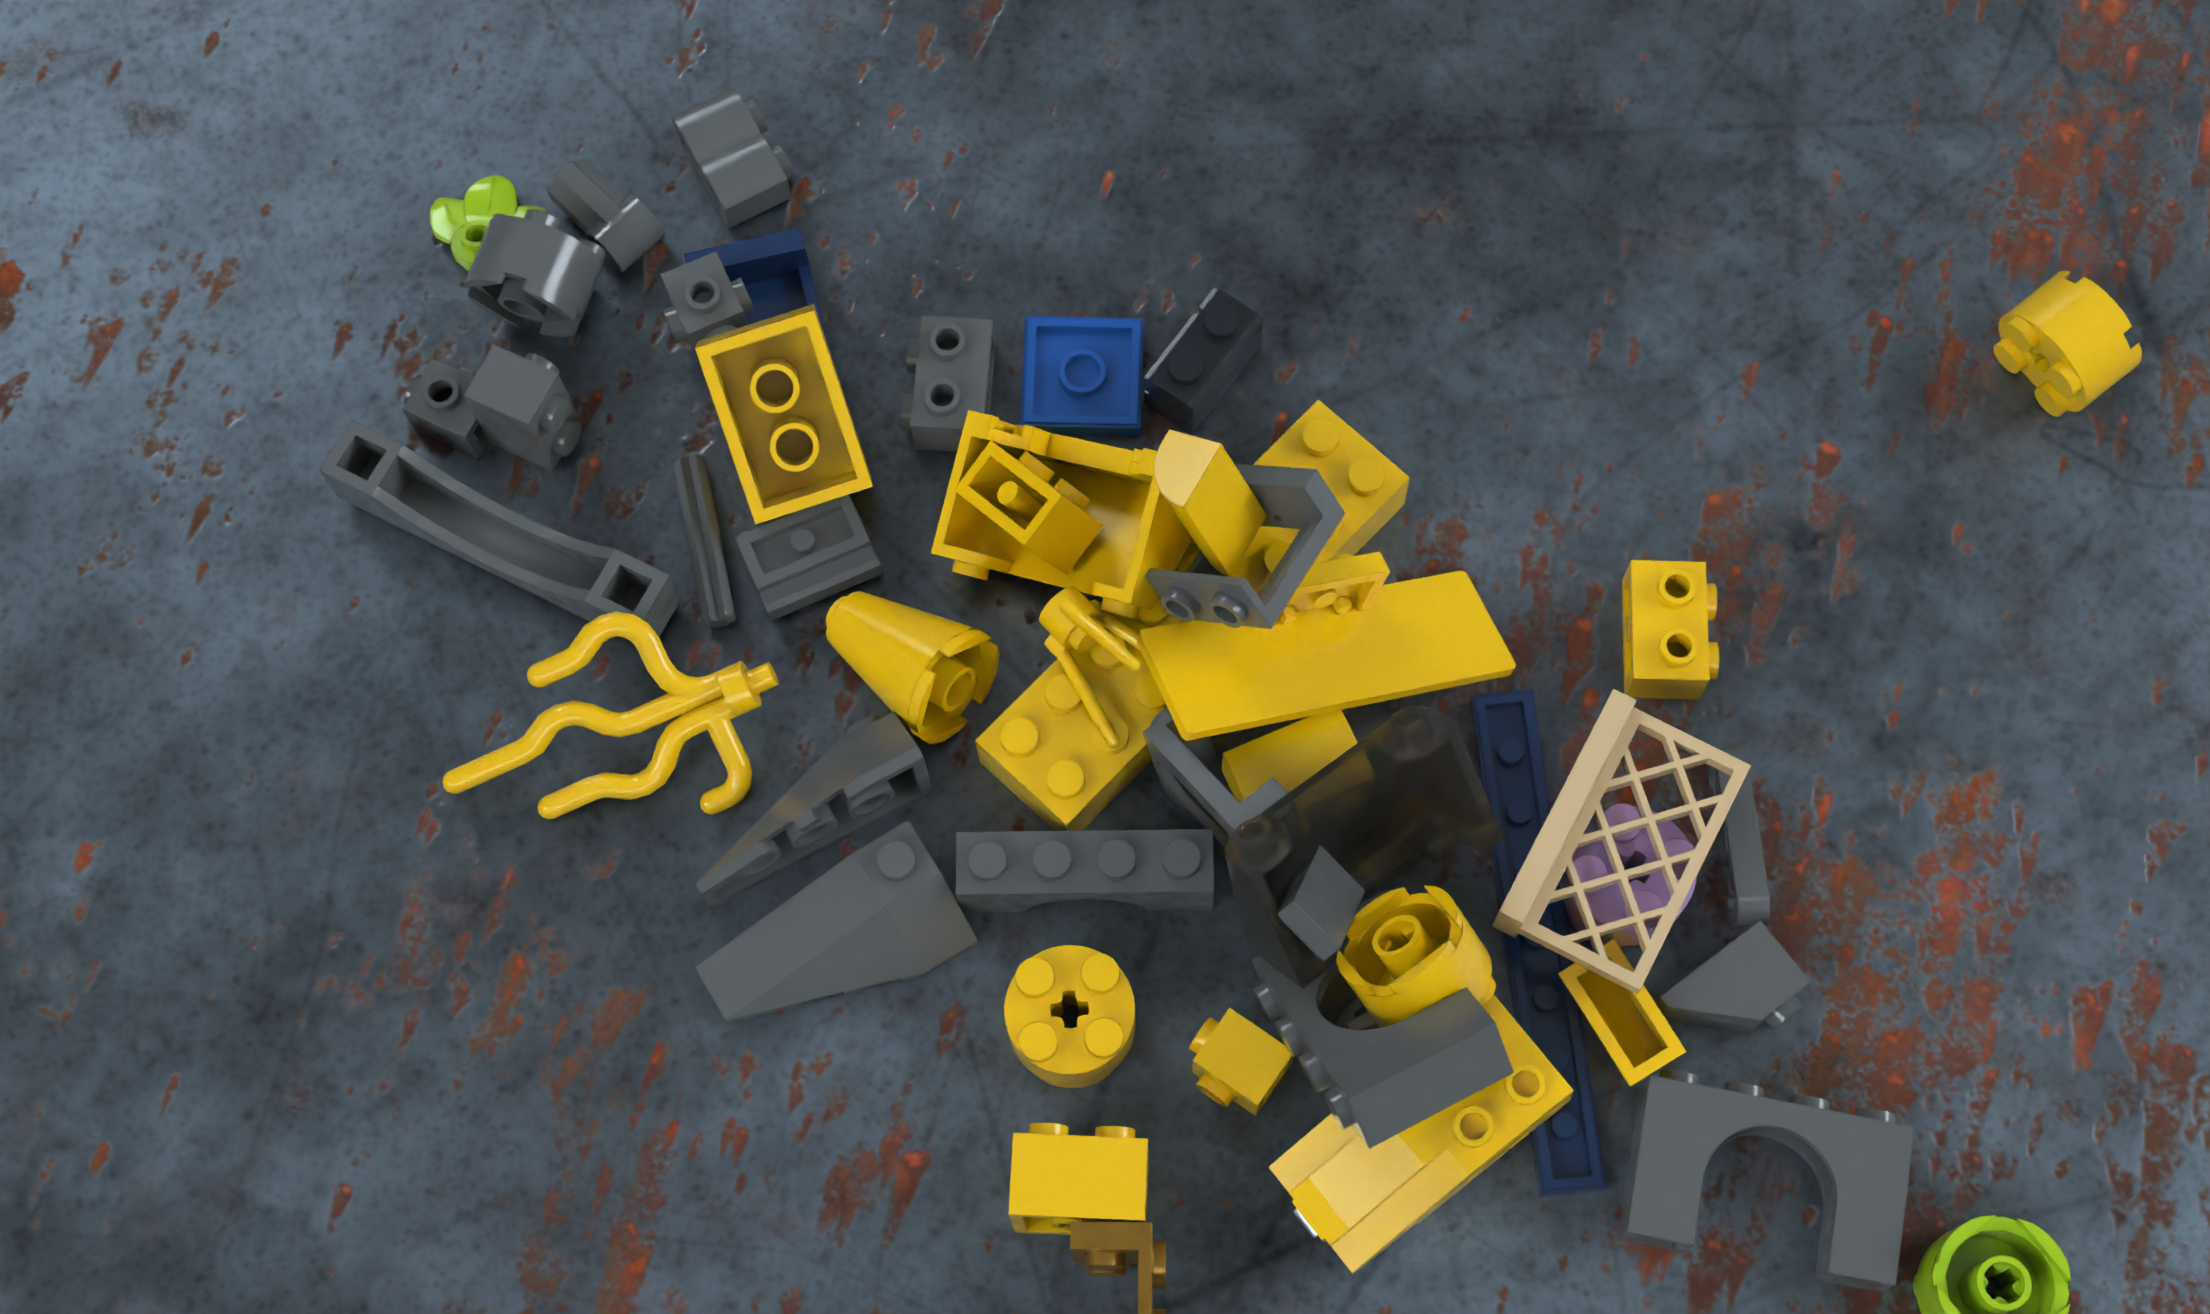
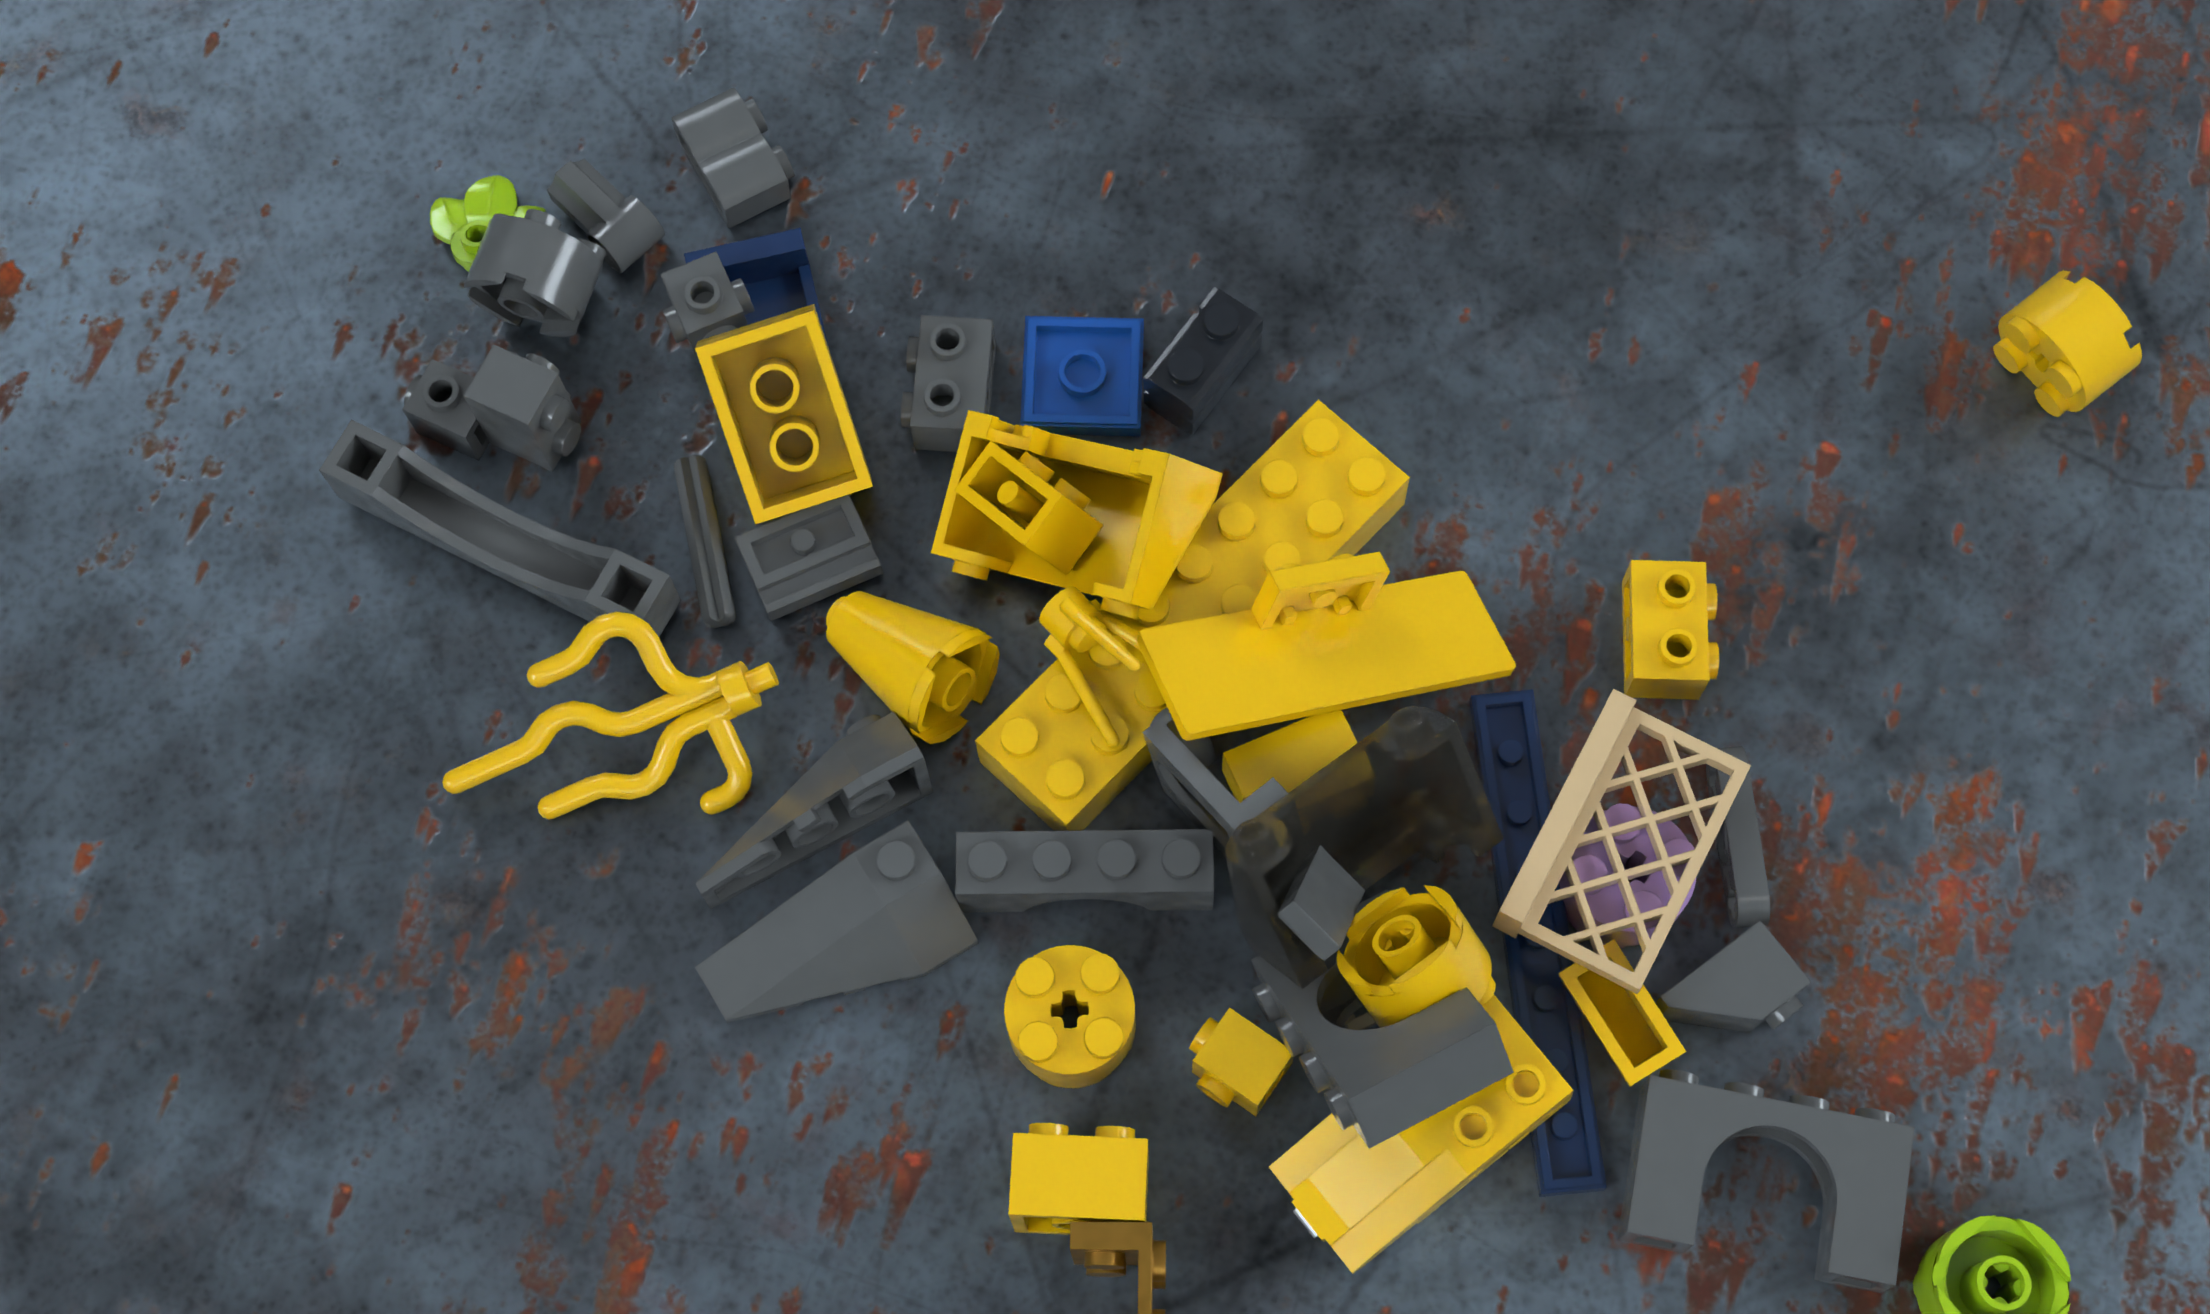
(1208, 497): yellow brick -> none
(1291, 500): dark grey panel -> none

